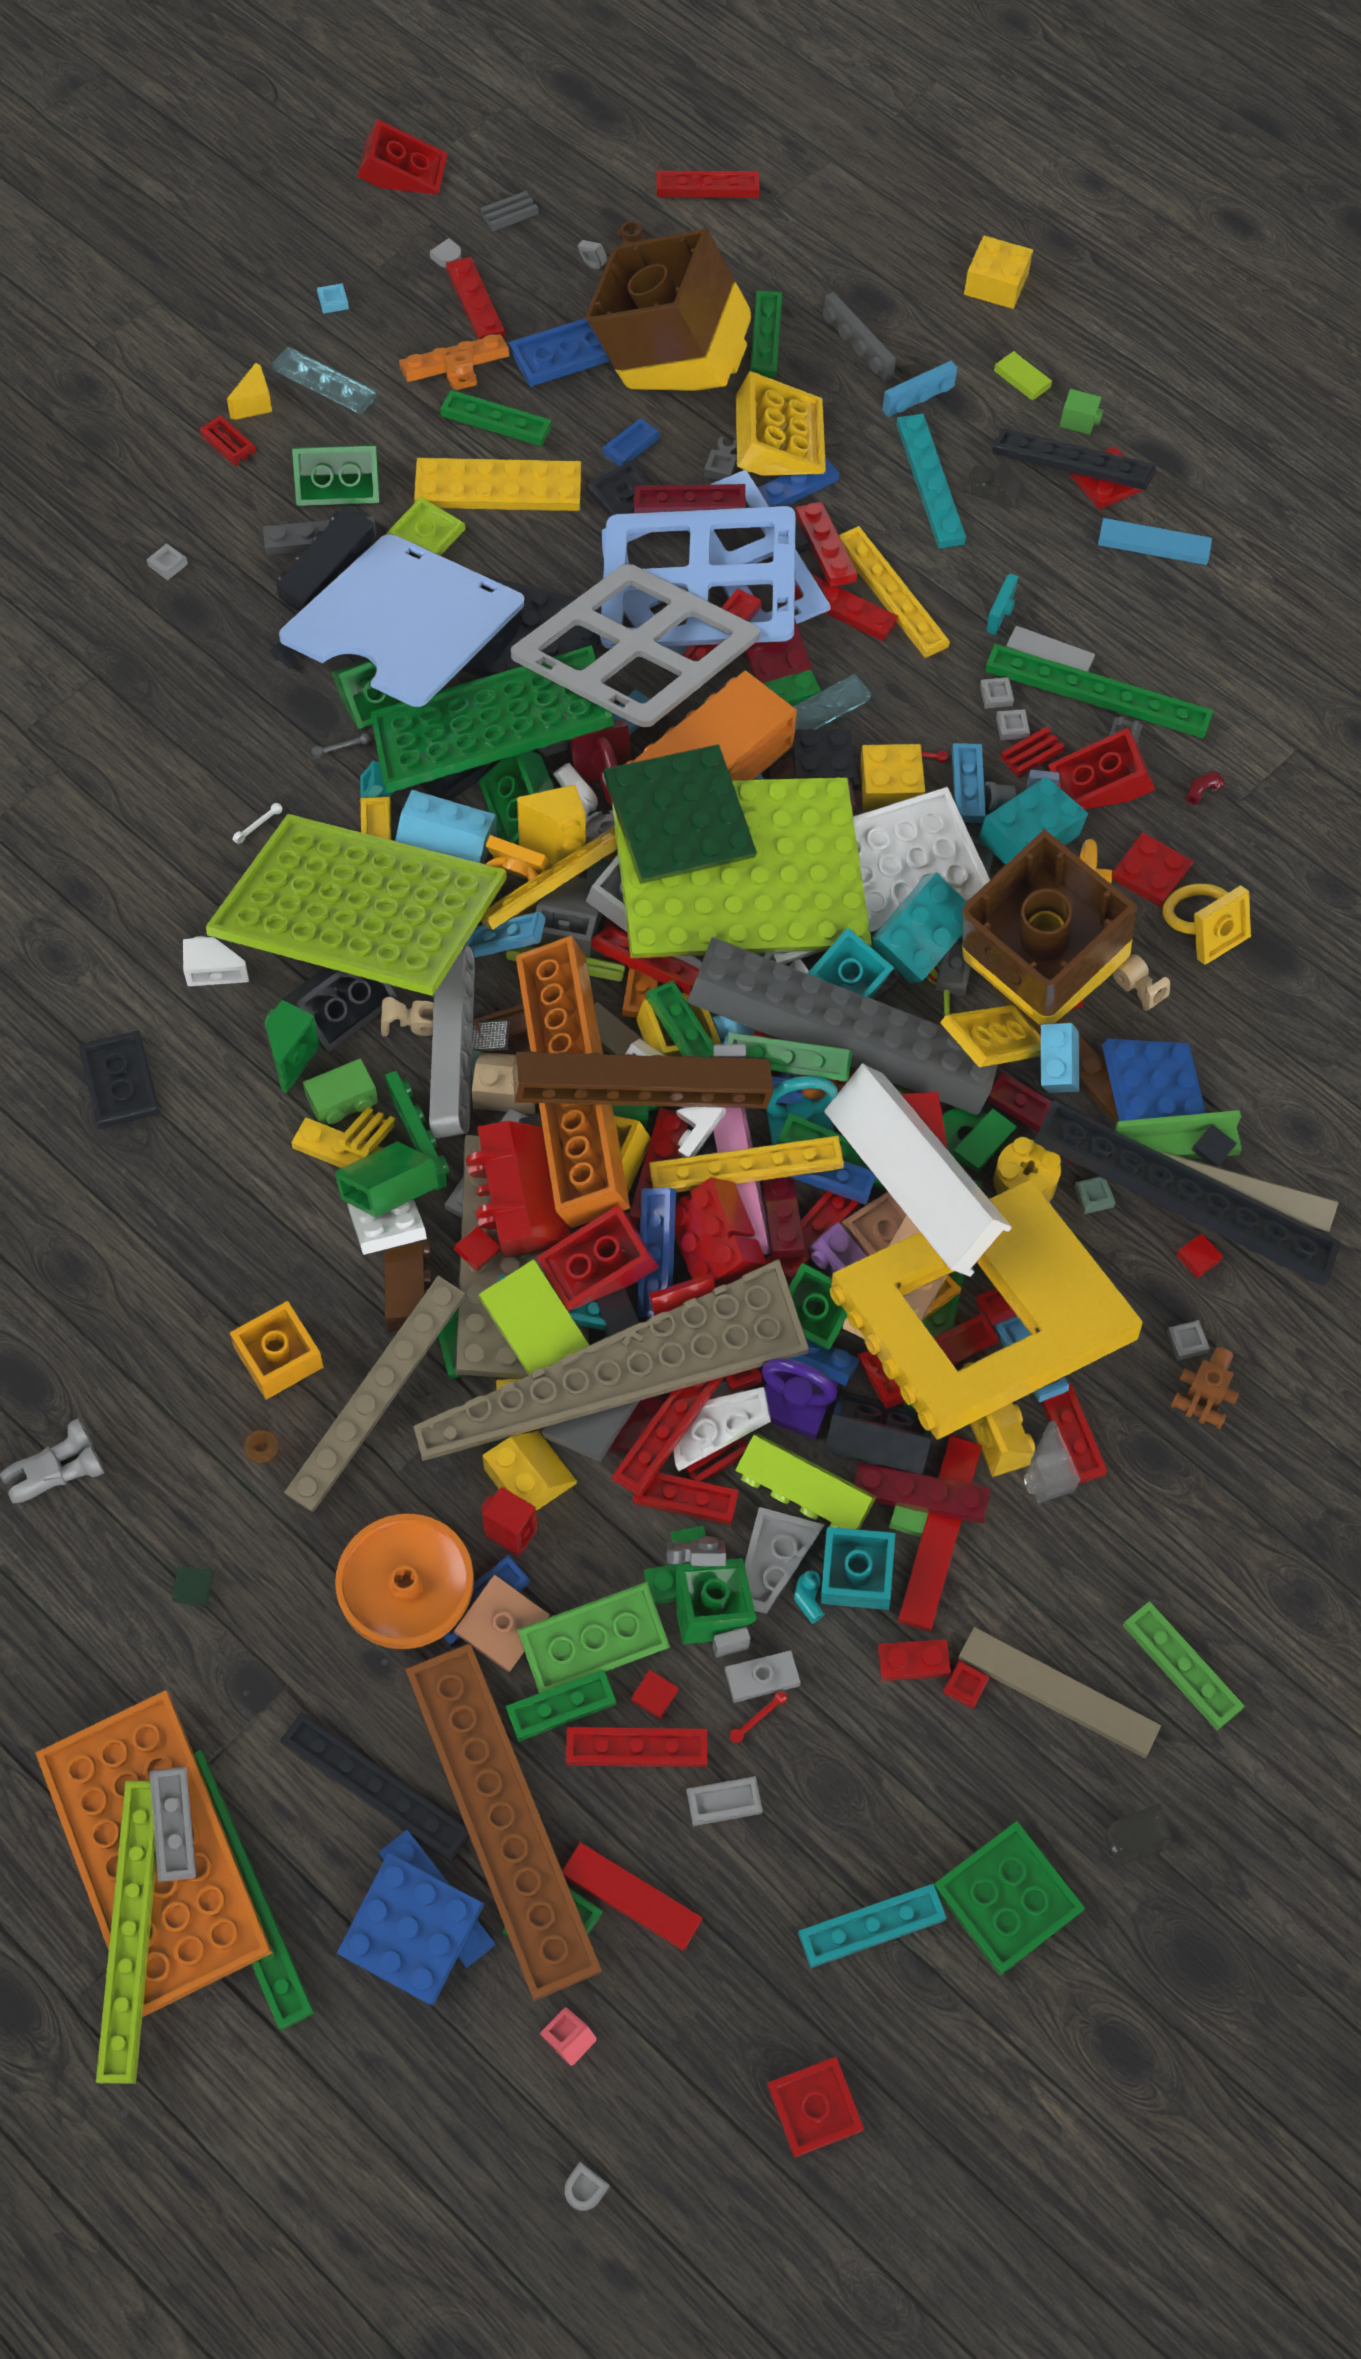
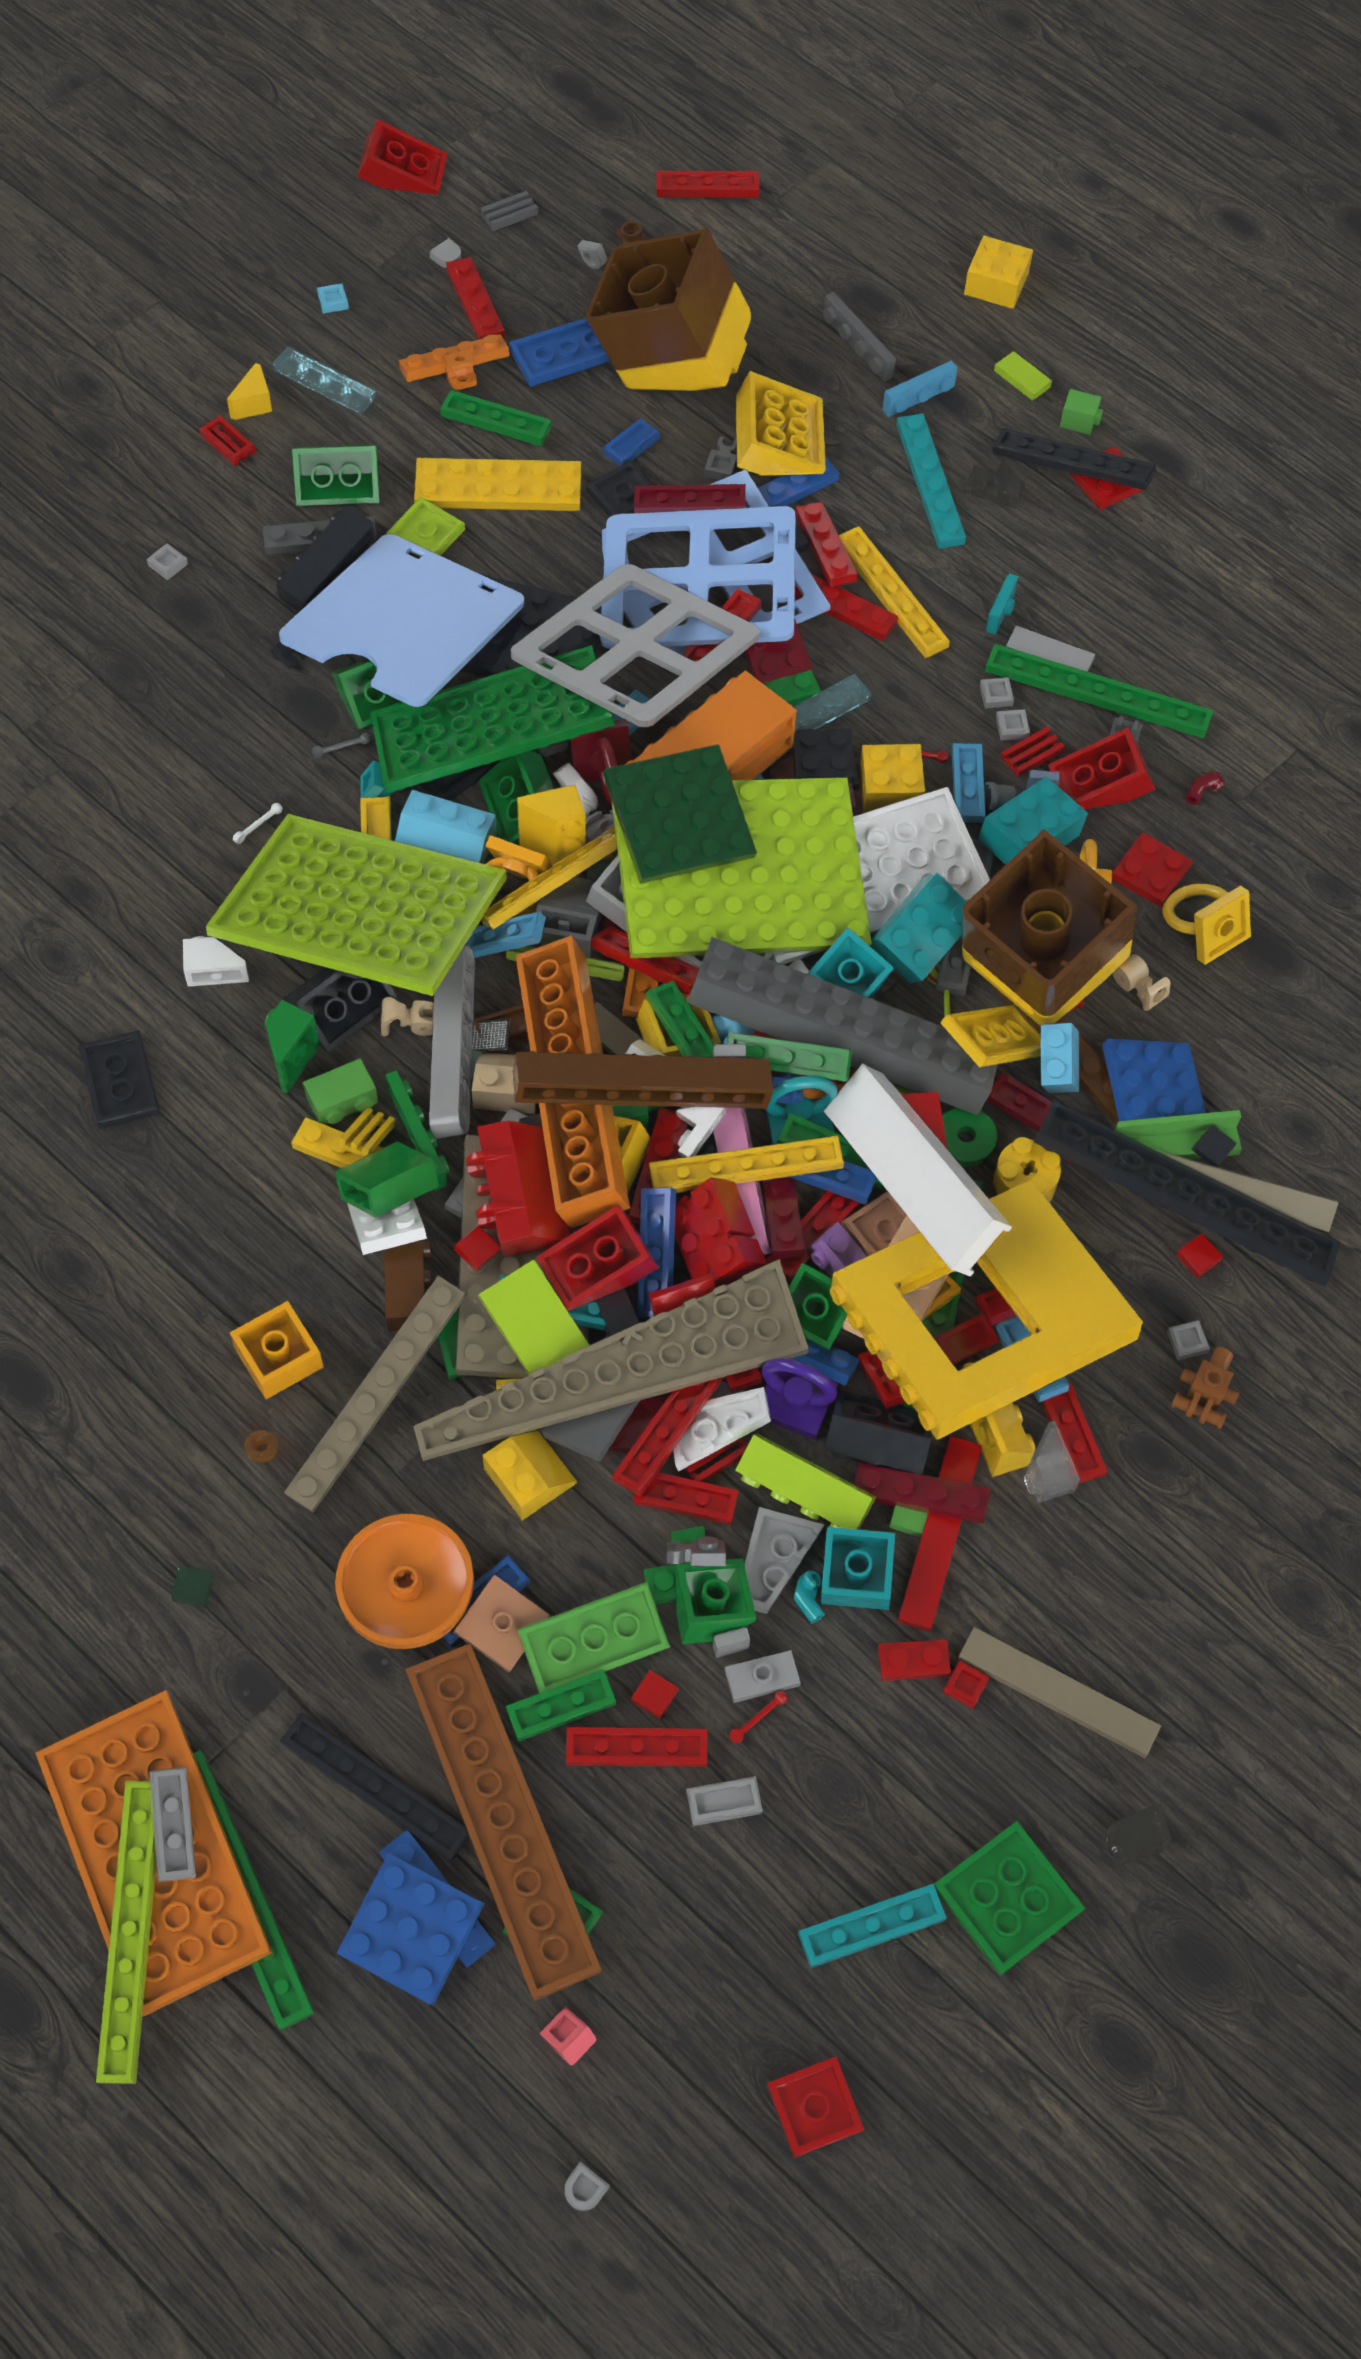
(45, 1468): light grey piece -> none
(509, 1520): red brick -> none
(632, 1896): red tile -> none
(766, 333): green tile -> none
(984, 1140): green tile -> none
(1094, 1194): sand green tile -> none
(1155, 541): dark azure tile -> none
(1183, 1666): bright green plate -> none

